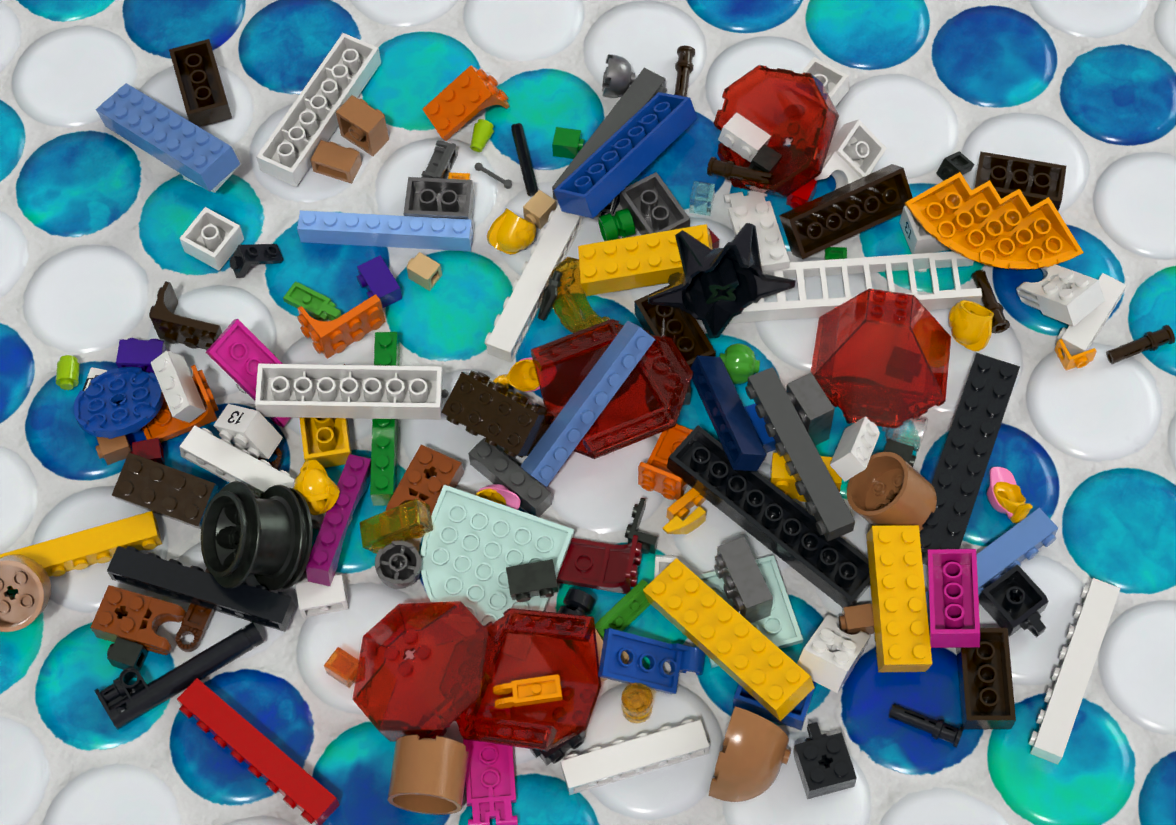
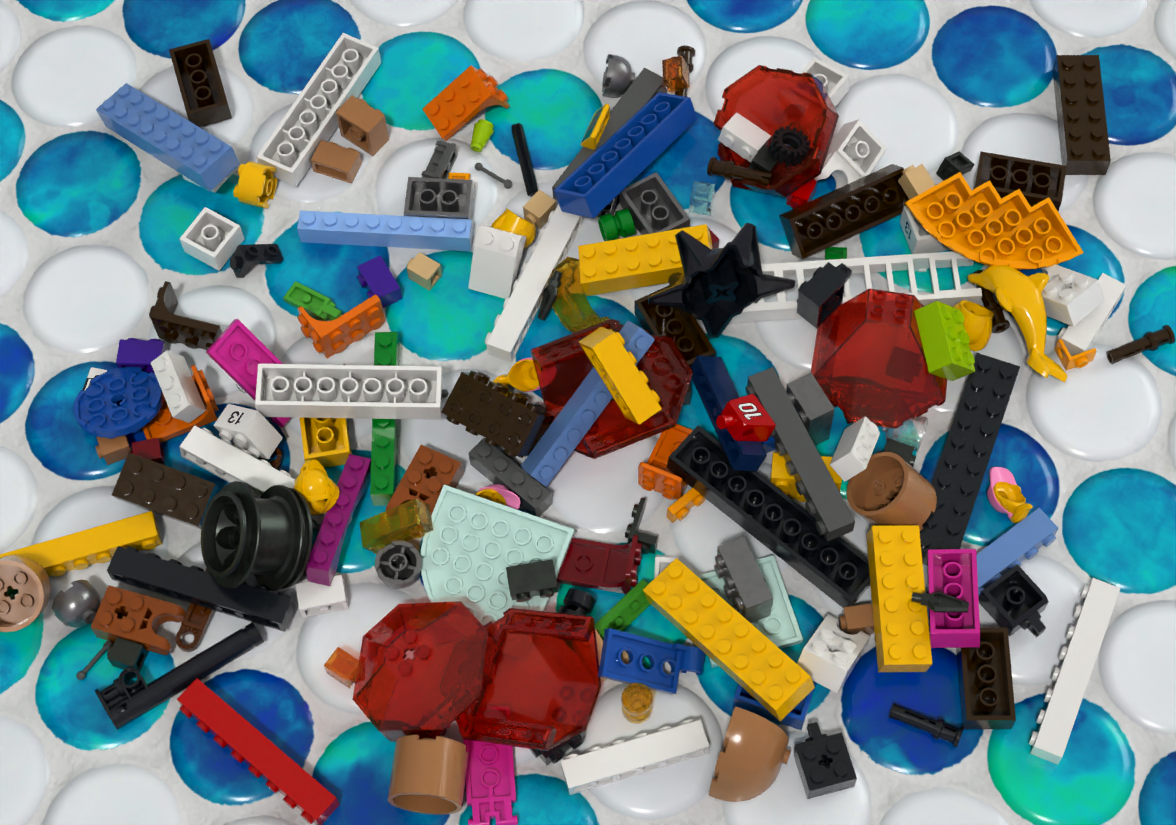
(67, 372): lime brick -> none
(77, 604): none -> flat silver cylinder
(82, 674): none -> dark grey hinge
(256, 184): none -> yellow brick
(495, 261): none -> white slope
(529, 691): light orange hinge -> none
(567, 142): green brick -> none
(596, 127): none -> yellow slope
(620, 374): none -> yellow brick
(675, 73): none -> clear orange brick
(693, 521): yellow slope -> none
(740, 362): bright green plant -> none
(746, 419): none -> red torso
(757, 211): white hinge -> none
(793, 138): none -> black tyre
(822, 293): none -> black hinge
(915, 181): none -> tan brick
(941, 602): none -> pearl dark grey piece
(945, 341): none -> lime brick
(1024, 300): none -> yellow animal
(1081, 114): none -> dark brown brick

